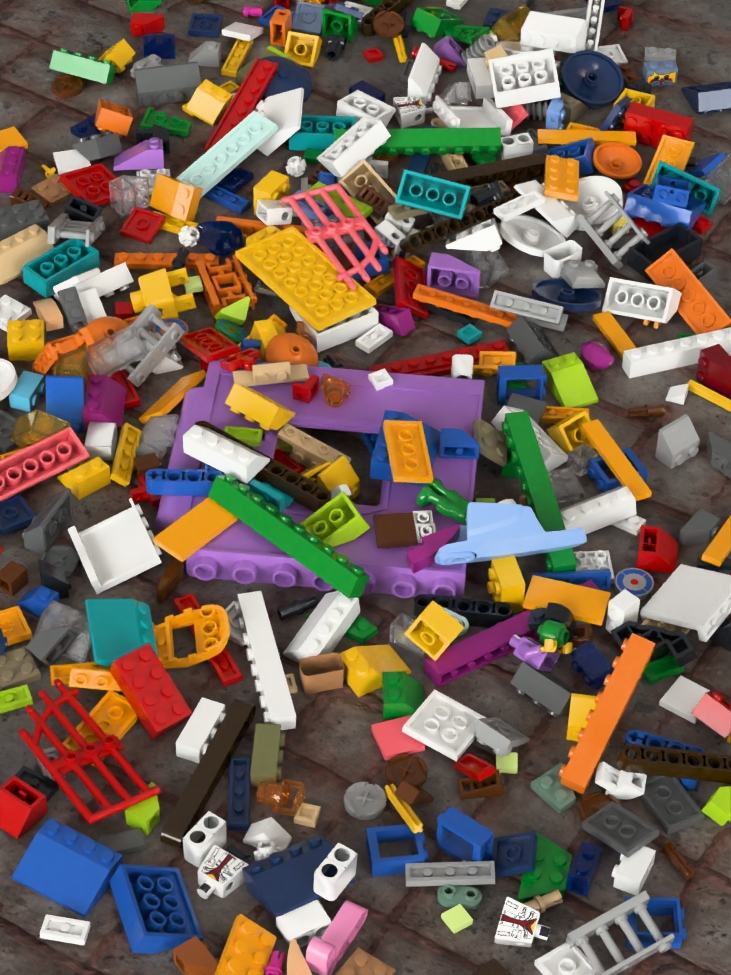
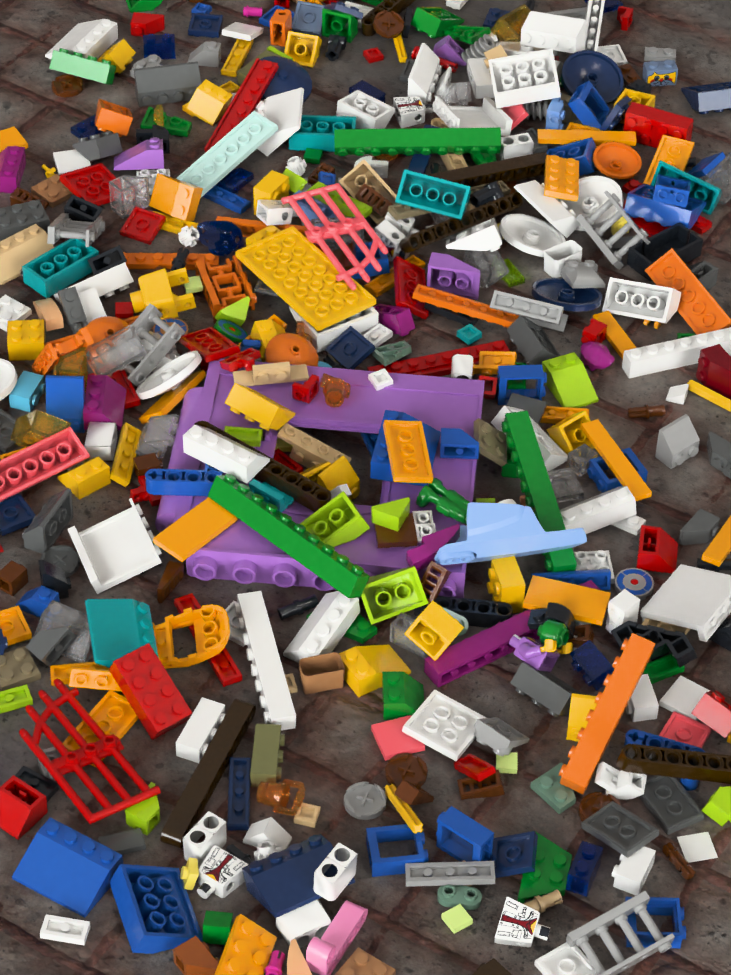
(77, 279): white tile -> none
(88, 38): none -> white slope
(107, 260): none -> black slope
(158, 115): none -> clear yellow tile
(169, 375): none -> white dish
(190, 873): none -> light yellow plate
(202, 8): none -> blue tile
(217, 927): none -> green brick
(295, 181): none -> lime slope
(350, 348): none -> dark blue plate
(354, 146): white slope -> none
(391, 352): none -> sand green wing
(391, 514): none -> lime slope
(392, 594): none -> lime slope
(440, 580): none -> reddish brown slope
(443, 81): none -> white slope
(489, 386): none -> red brick
(514, 277): none -> clear neon green tile
(519, 205): white tile -> none
(588, 93): none -> blue window
(594, 332): none -> red brick
(643, 702): none -> white brick
(685, 730): none -> coral tile
(697, 847): none -> white sticker

